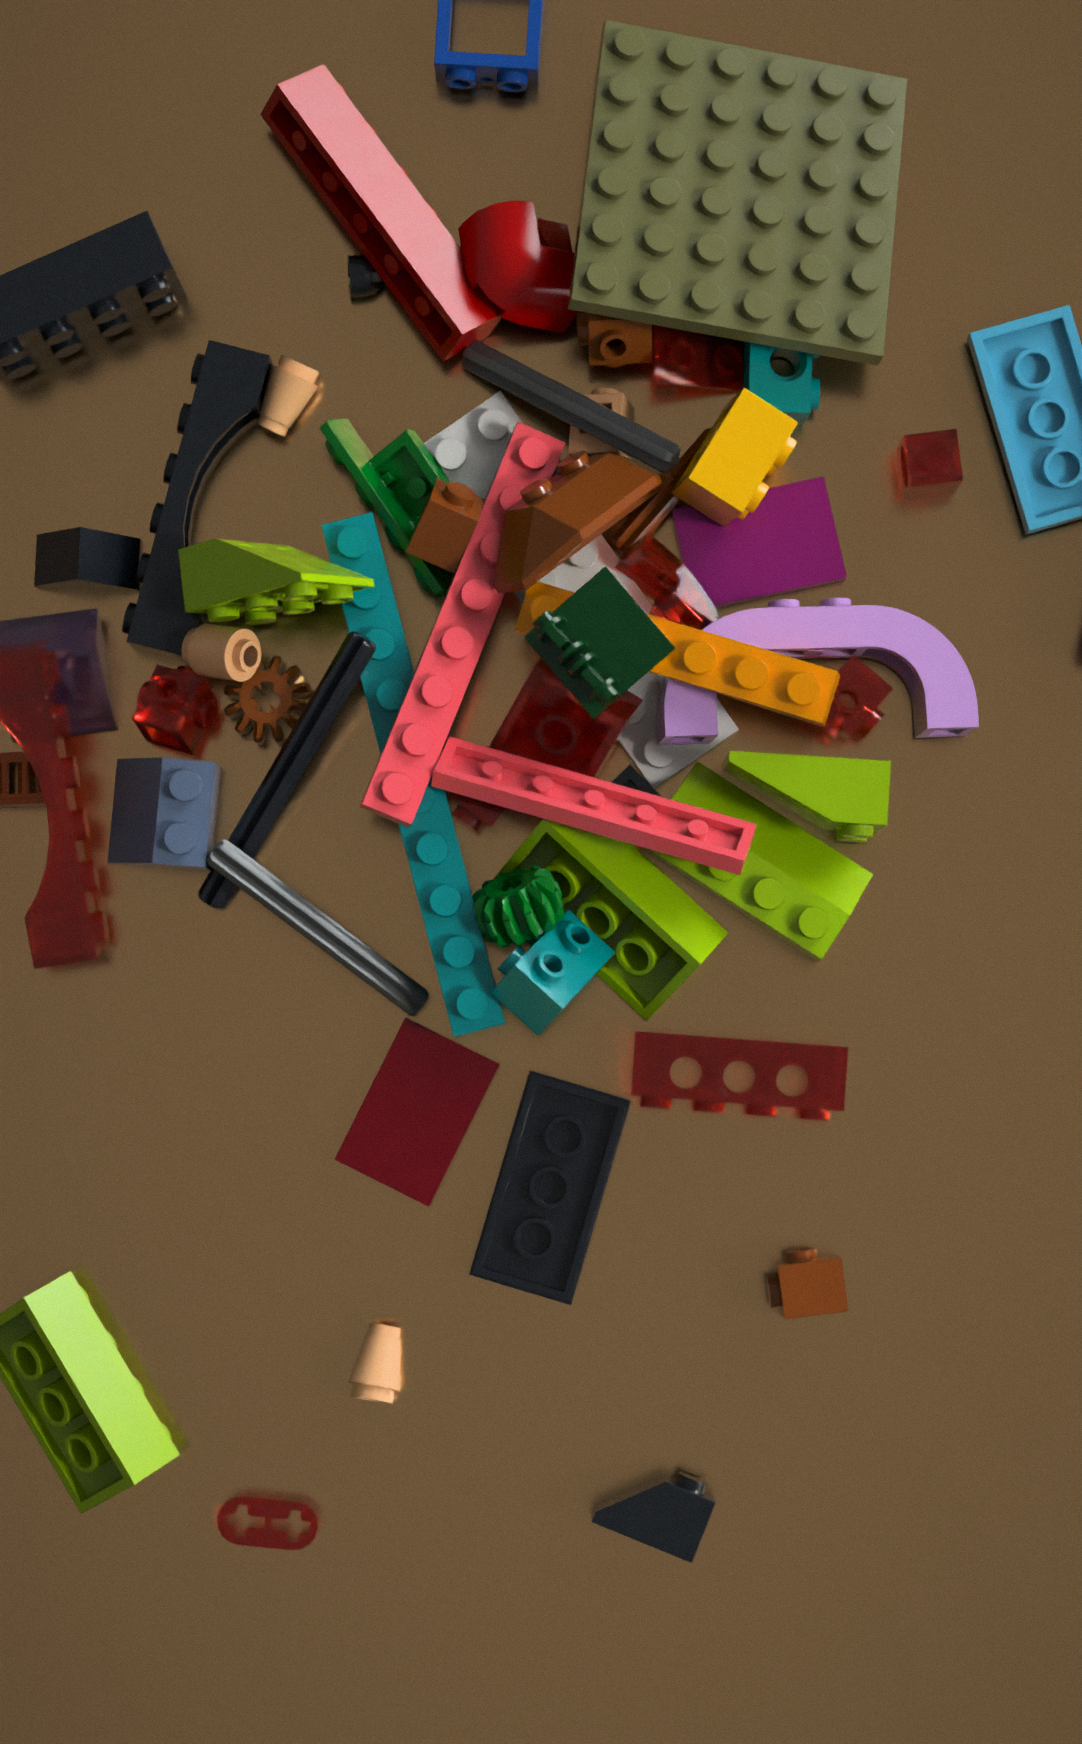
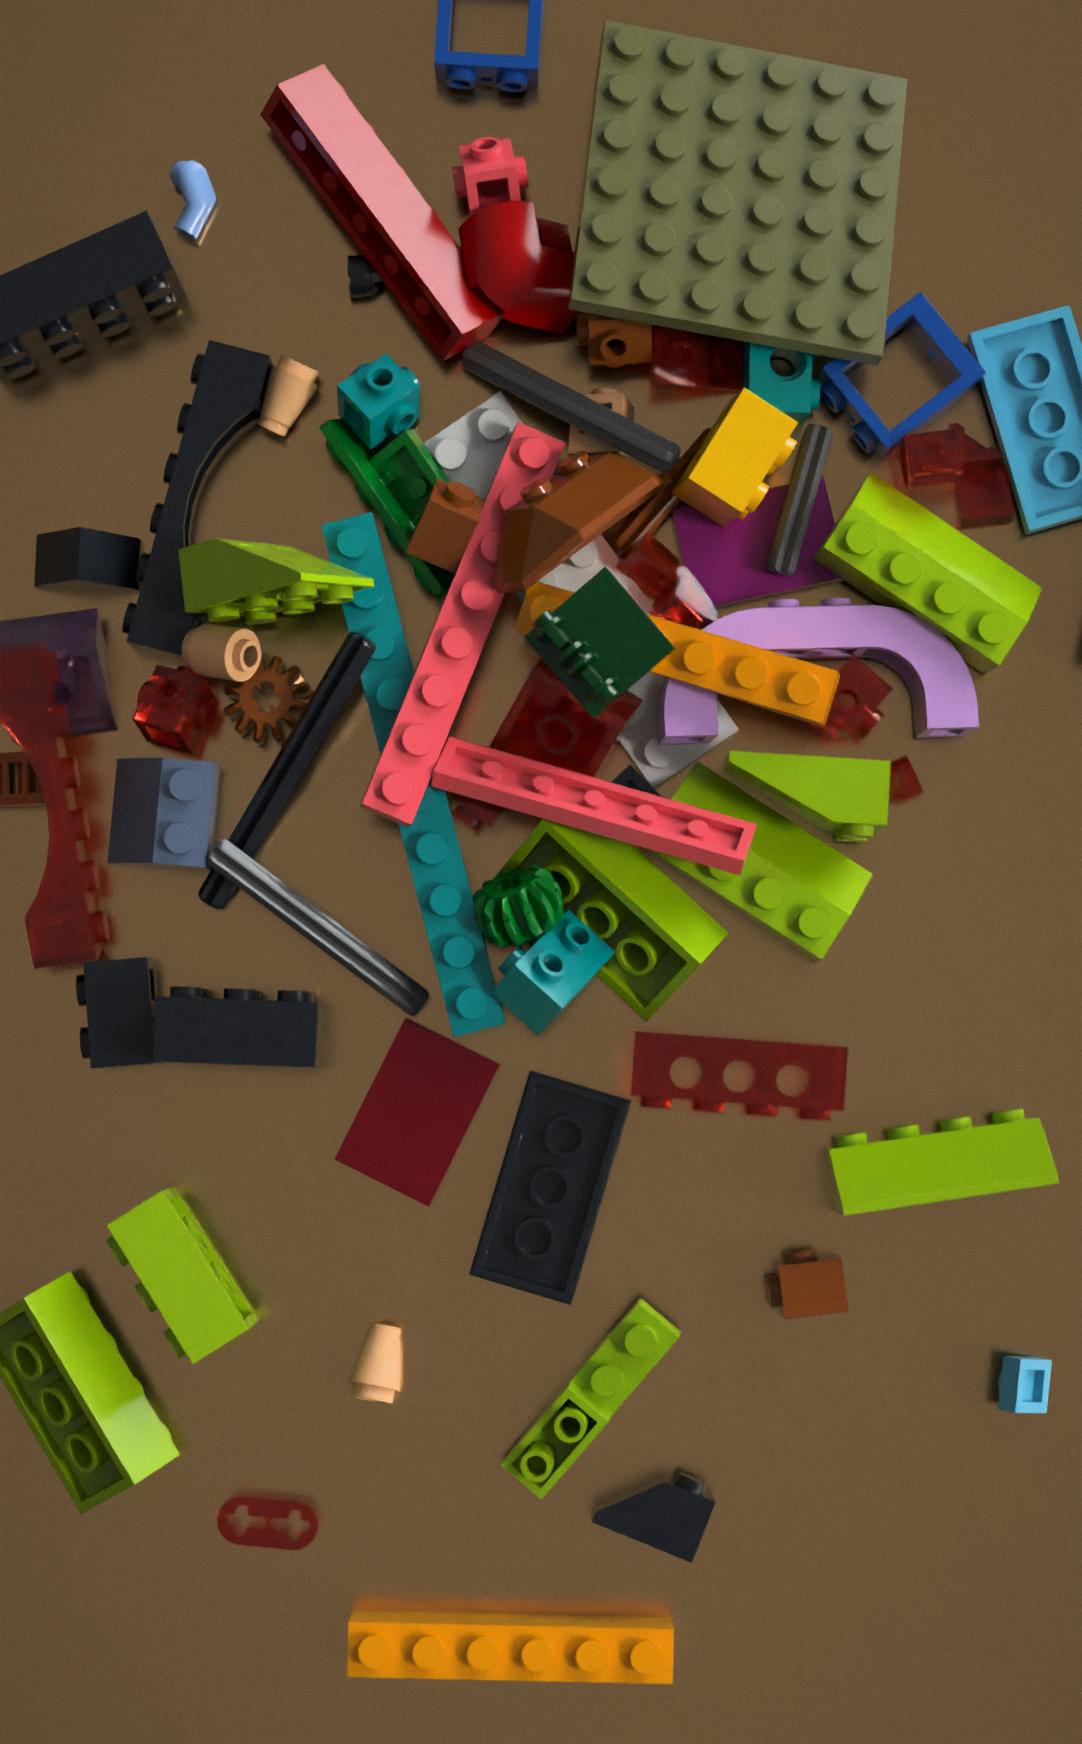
(119, 1012): none -> black brick
(180, 1275): none -> lime brick
(198, 195): none -> light blue arm
(239, 1028): none -> black brick
(379, 400): none -> teal brick
(489, 173): none -> coral brick
(510, 1647): none -> light orange brick
(590, 1398): none -> lime slope
(799, 500): none -> dark grey axle
(903, 780): none -> clear red hinge
(930, 570): none -> lime slope
(938, 1164): none -> lime slope
(944, 350): none -> blue window
(985, 488): none -> clear red slope
(1024, 1384): none -> medium azure plate

